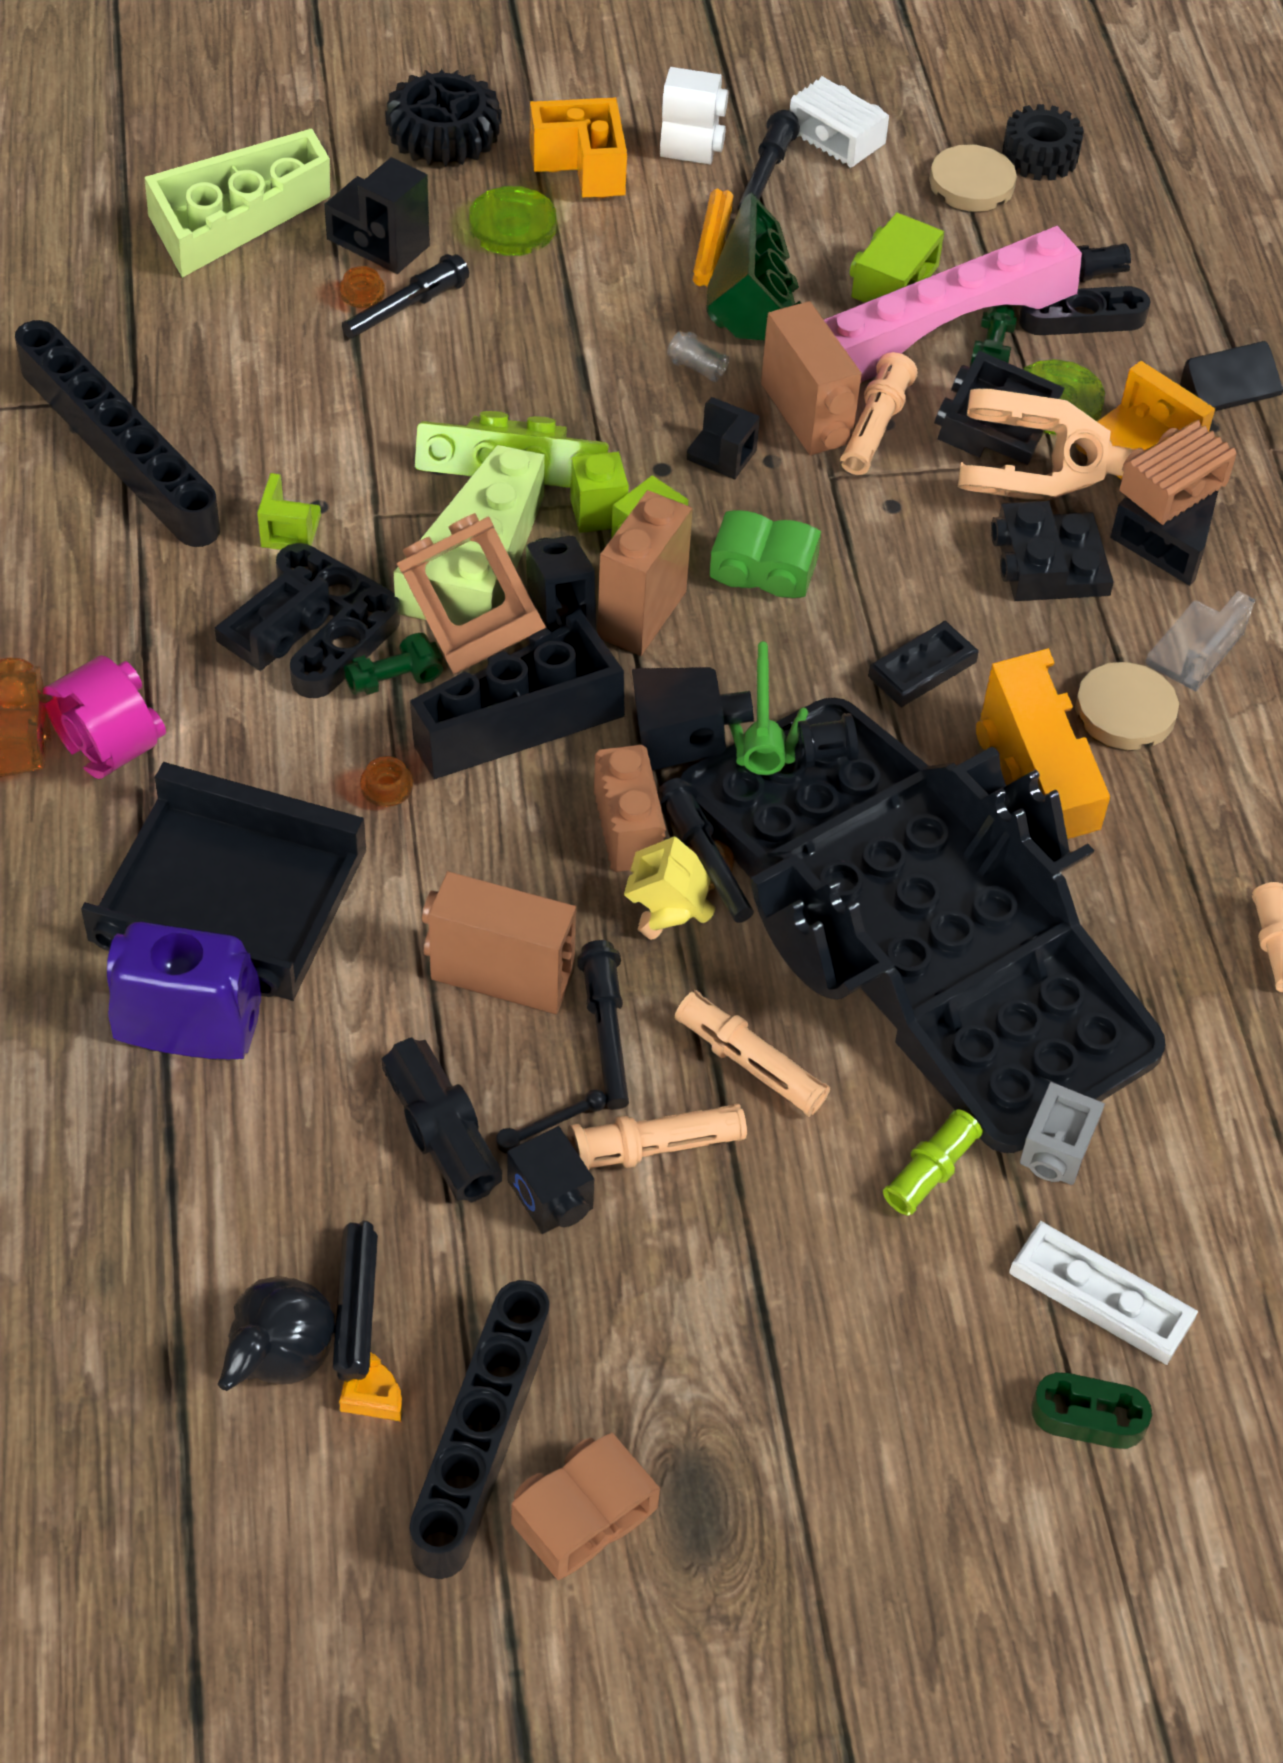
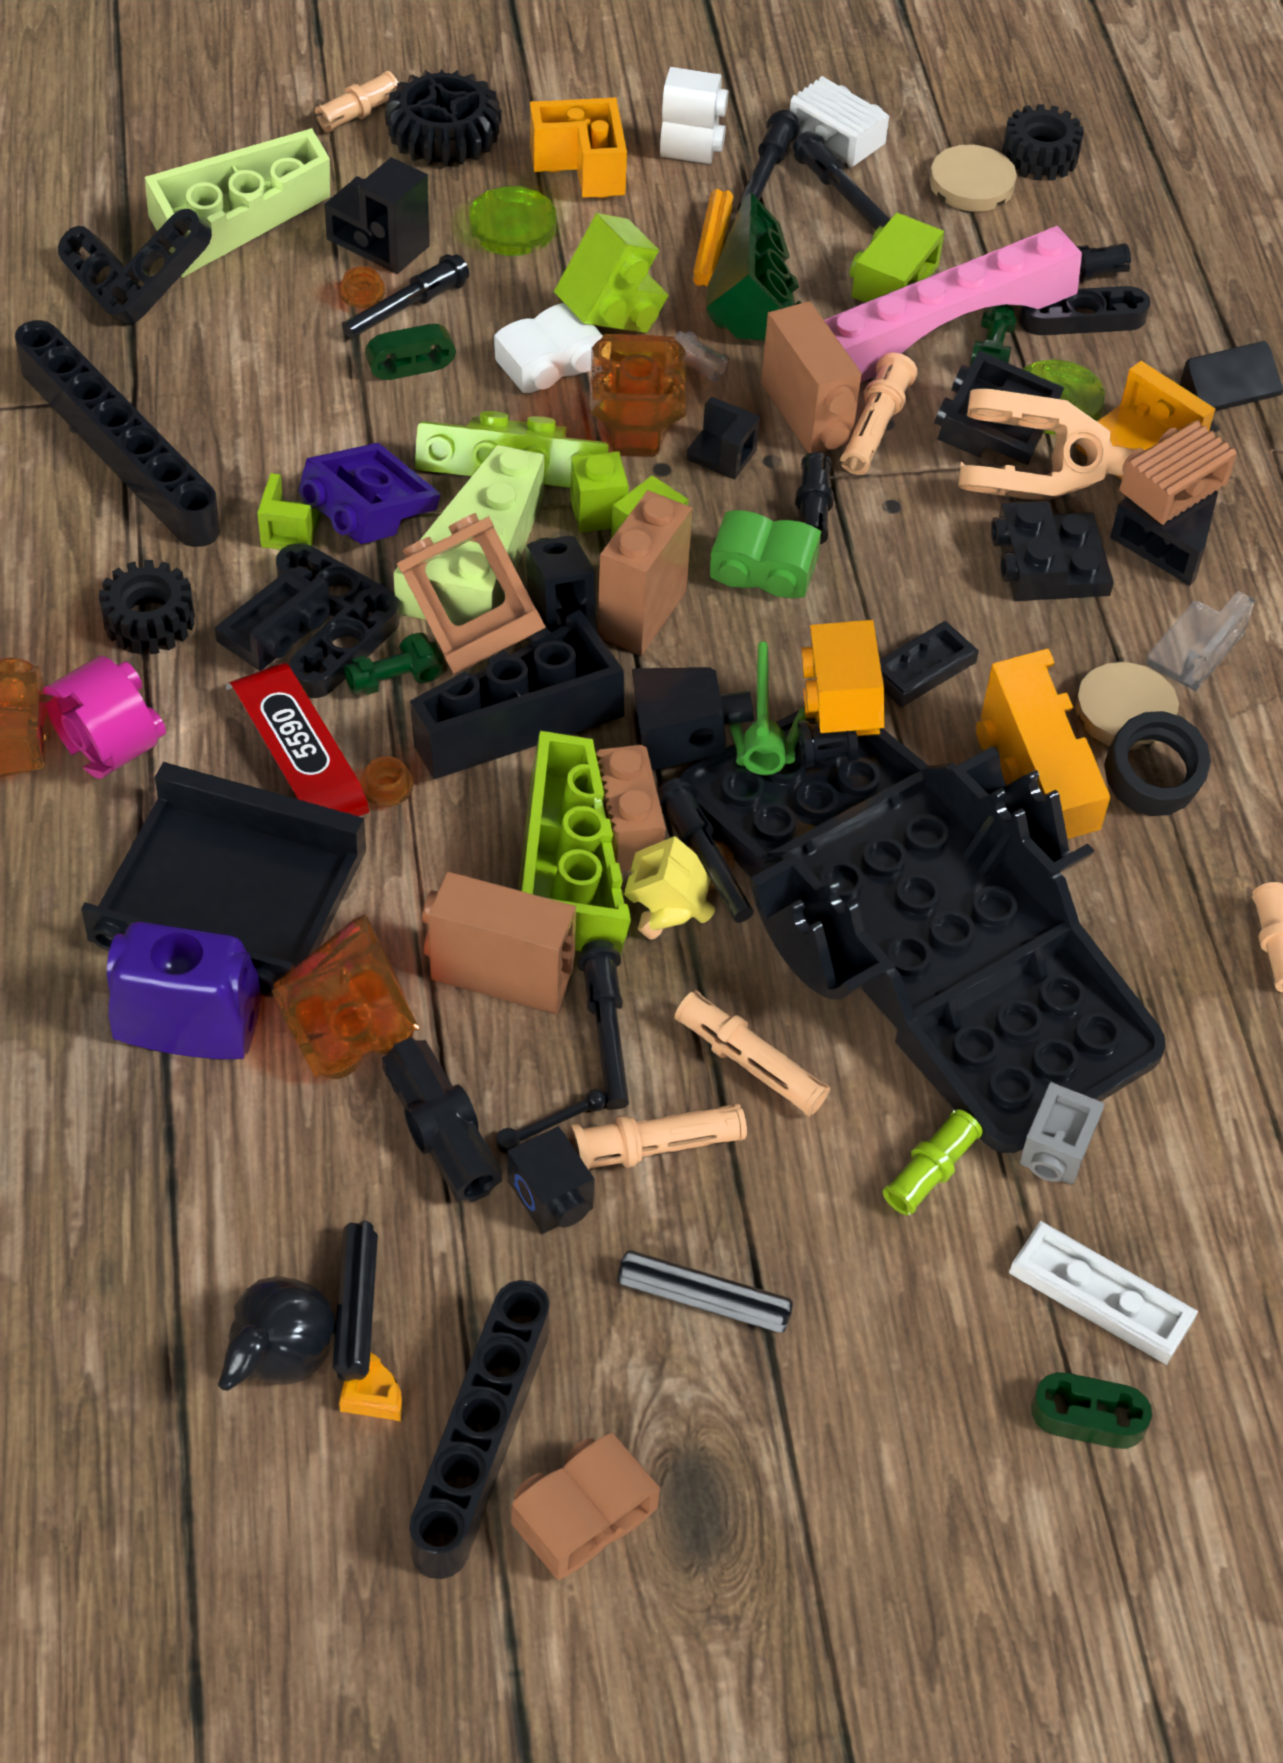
(124, 279): none -> black beam
(149, 627): none -> black tyre
(299, 740): none -> red sticker
(345, 1002): none -> clear orange piece
(356, 101): none -> light nougat pin
(365, 491): none -> dark purple plate
(410, 351): none -> dark green beam
(545, 348): none -> white brick
(570, 839): none -> lime wedge
(610, 277): none -> lime brick
(637, 390): none -> clear orange piece
(705, 1291): none -> axle
(810, 150): none -> black pin
(814, 495): none -> black pin
(845, 678): none -> light orange brick
(1177, 734): none -> black tyre

